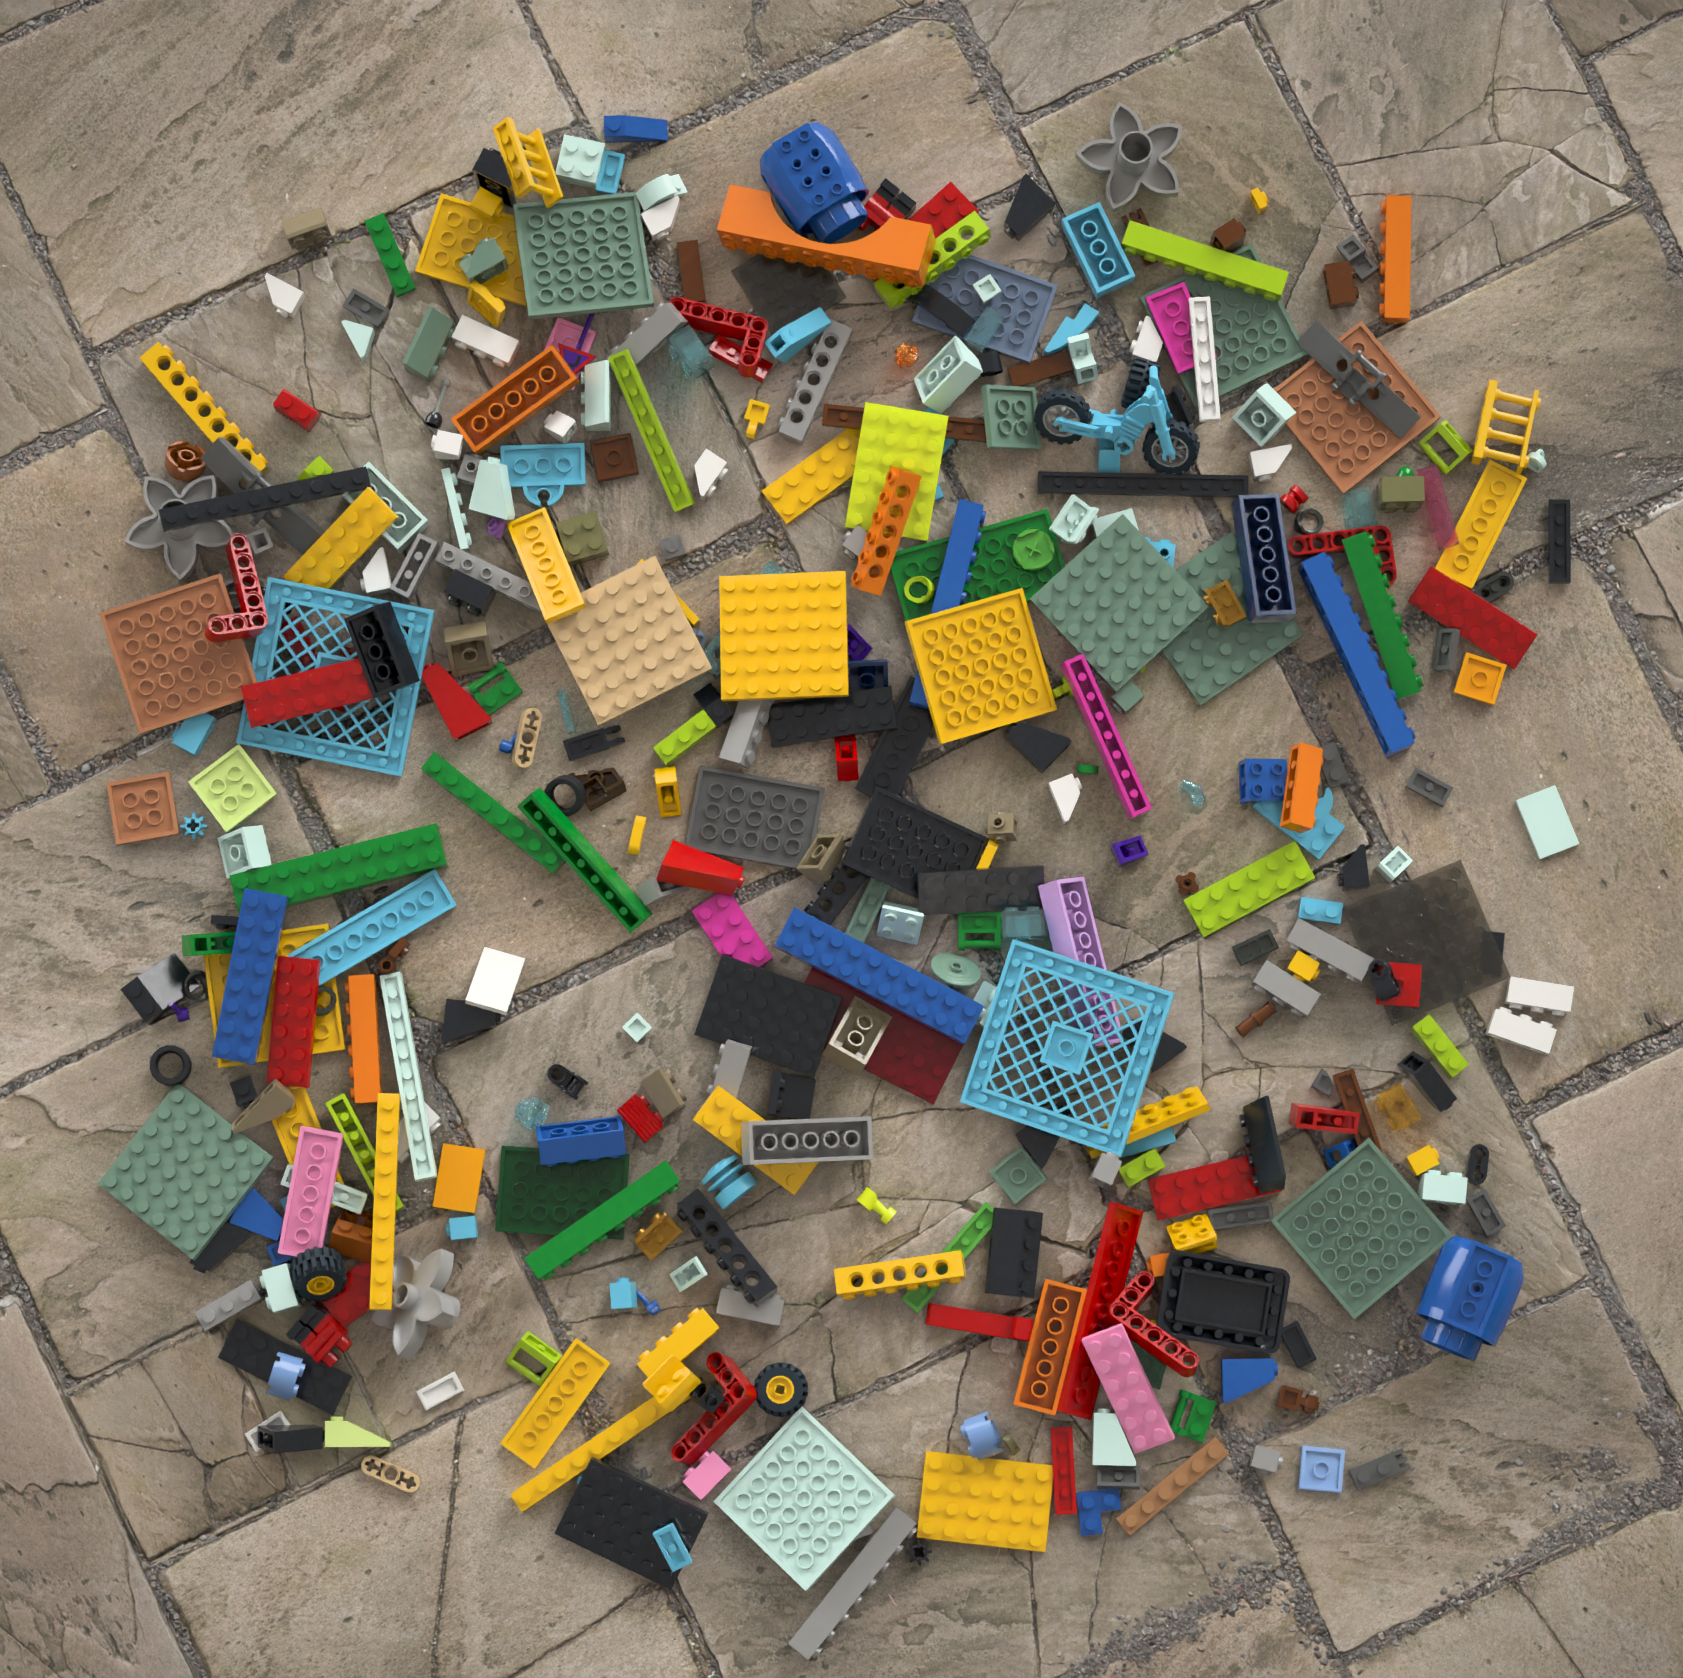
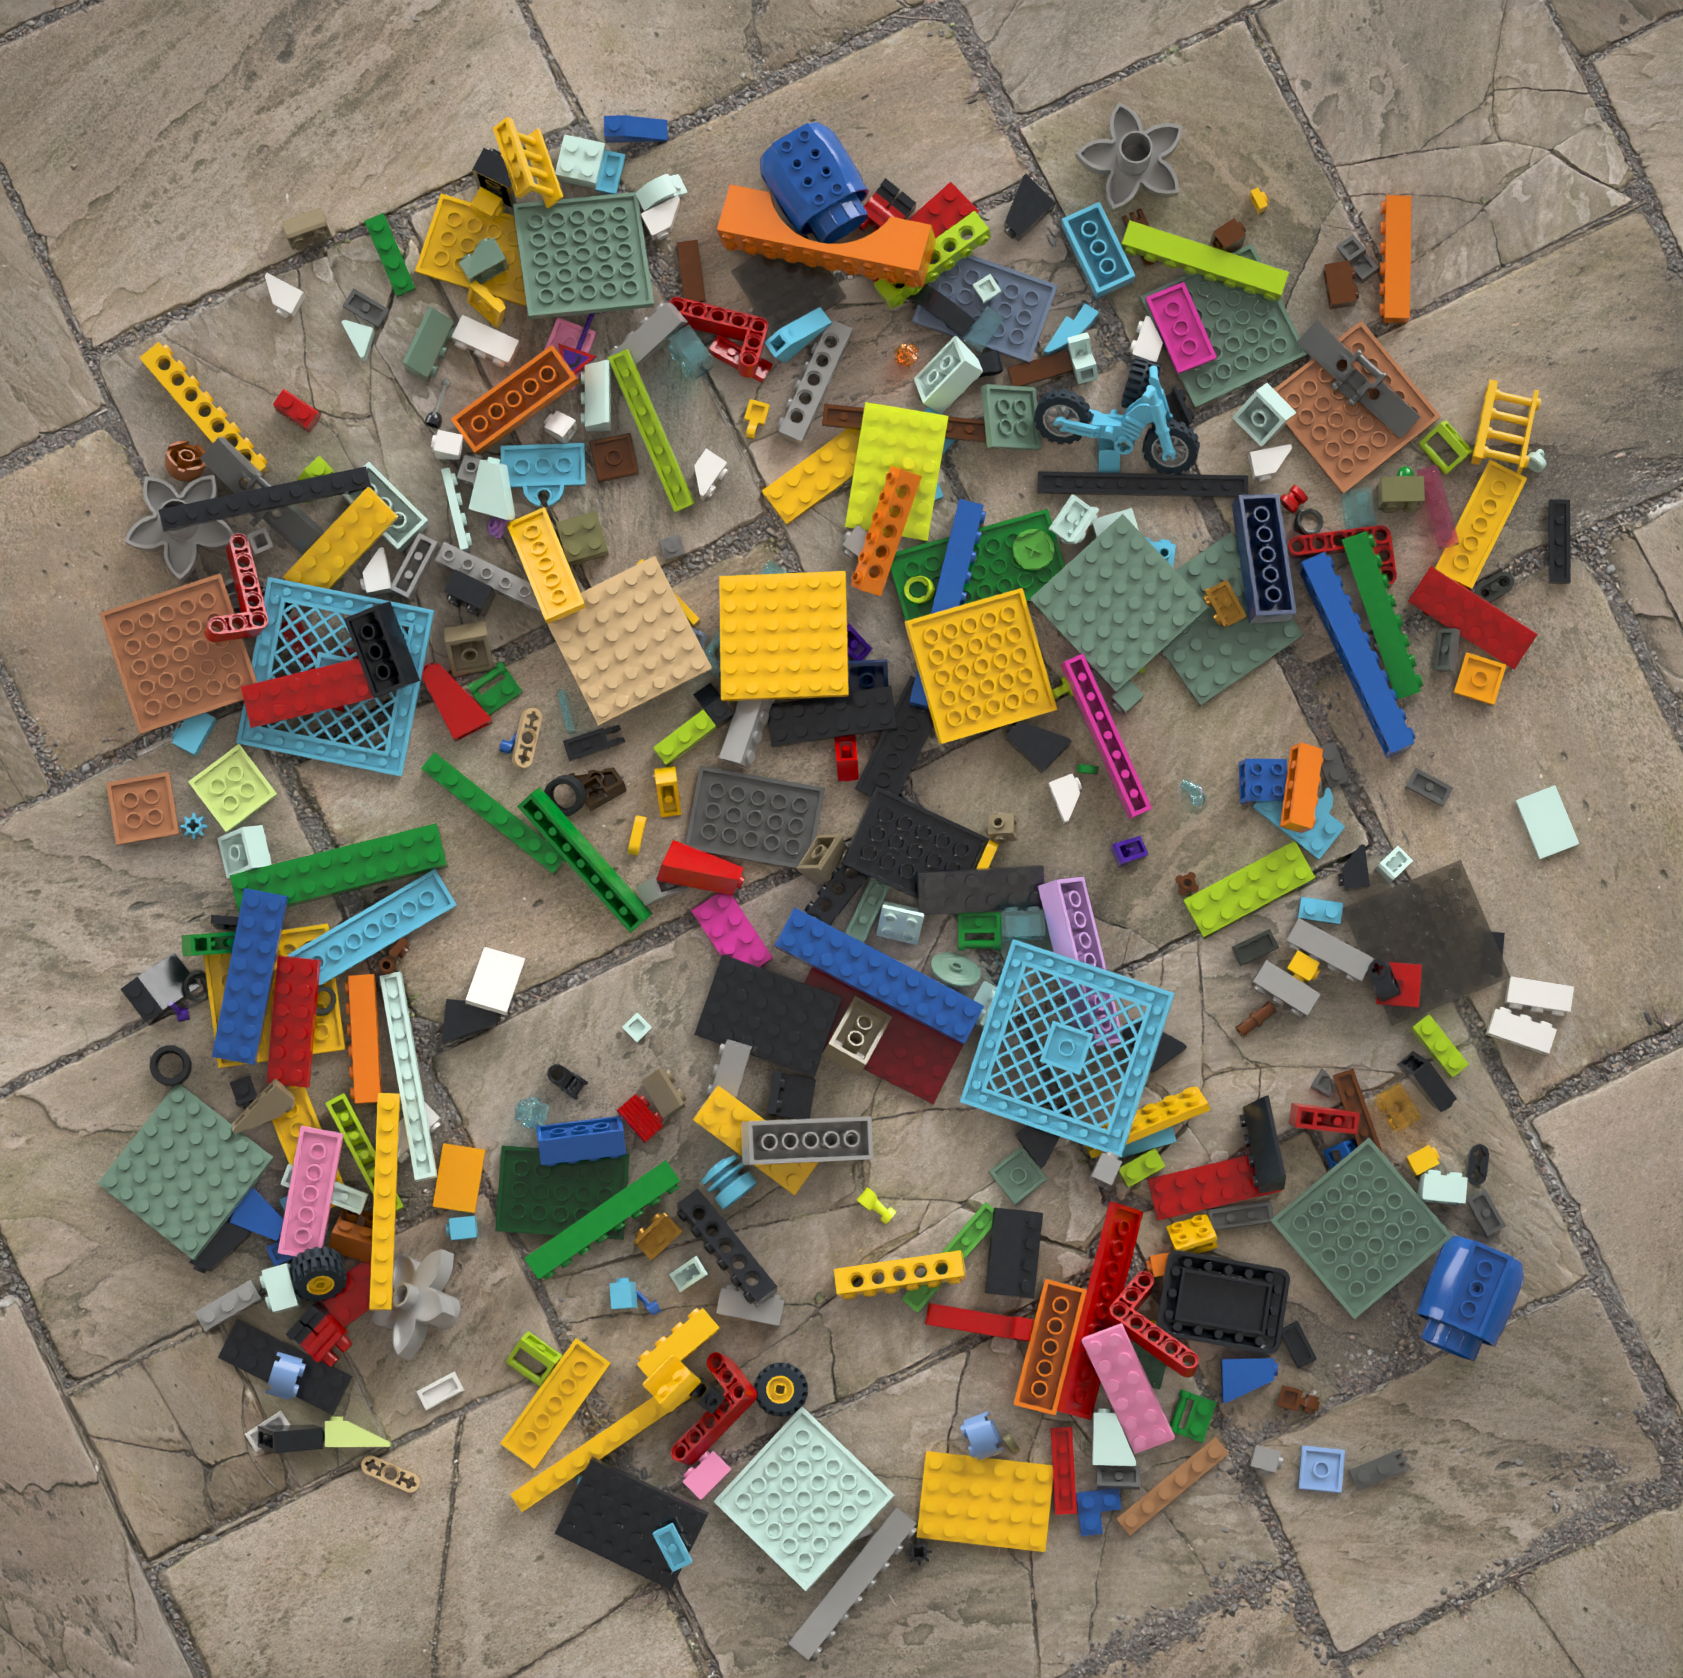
(1204, 359): white tile -> none

